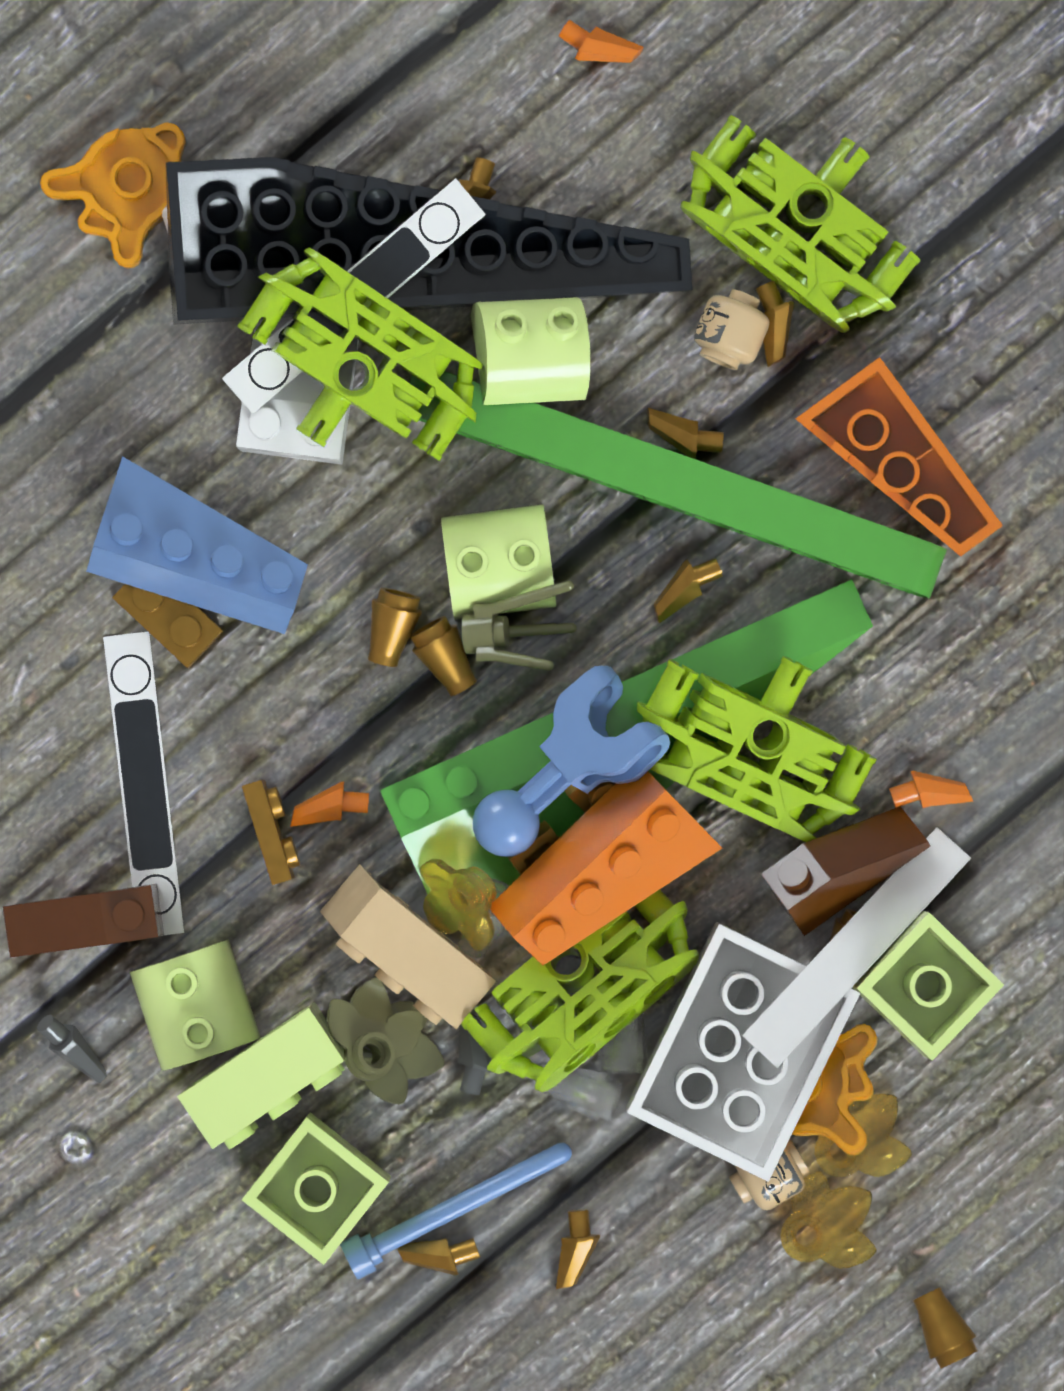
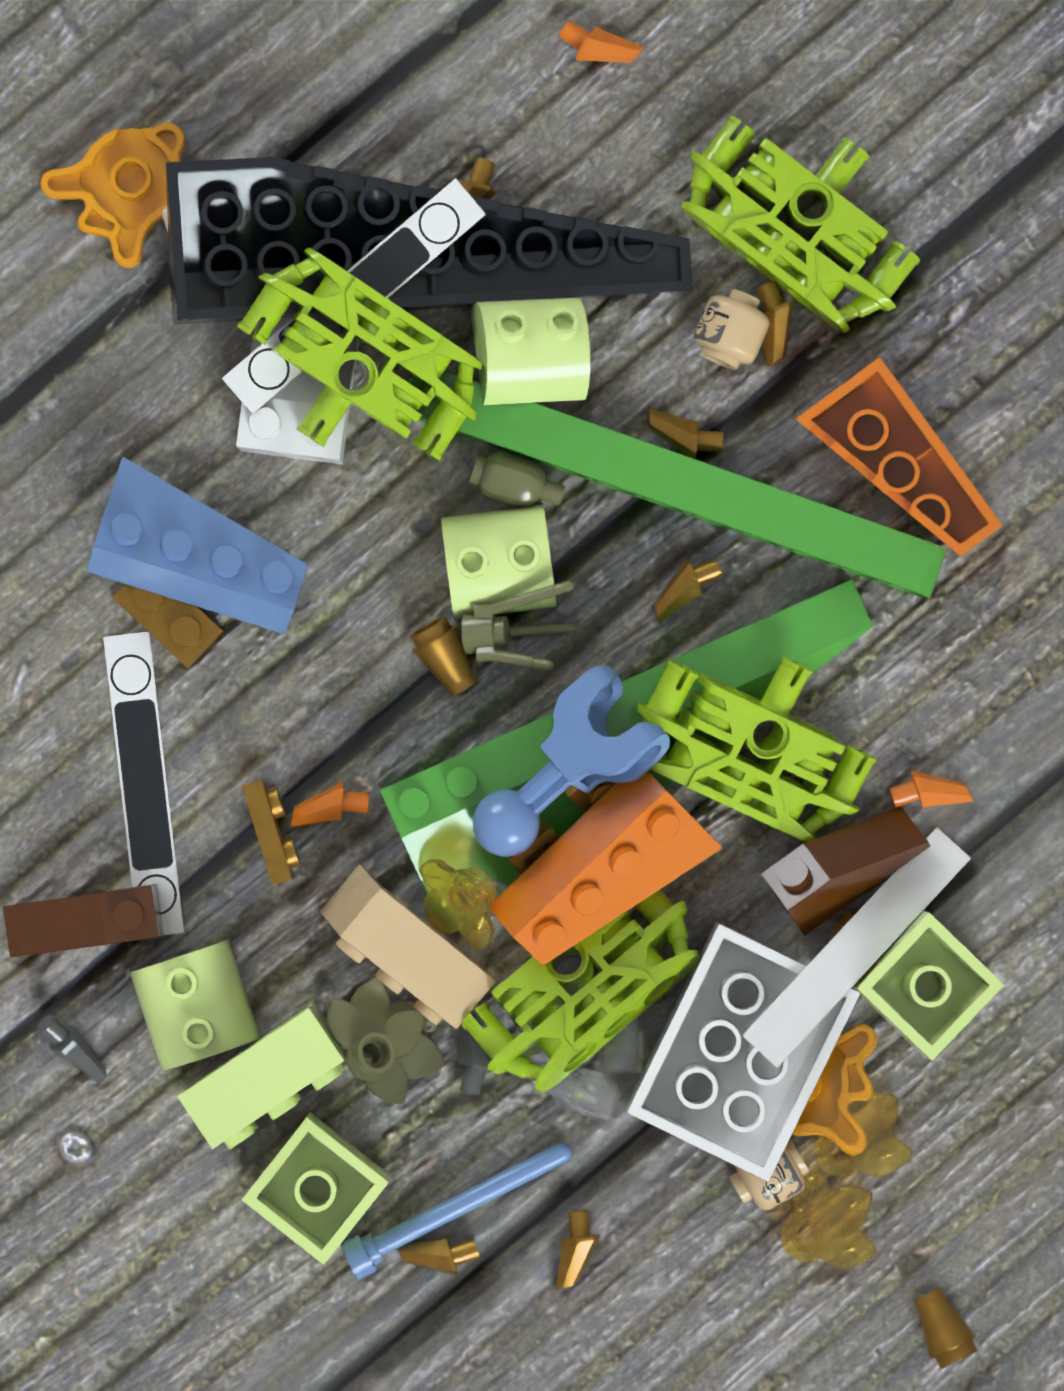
(392, 624): pearl gold cone -> none
(514, 480): none -> olive plant

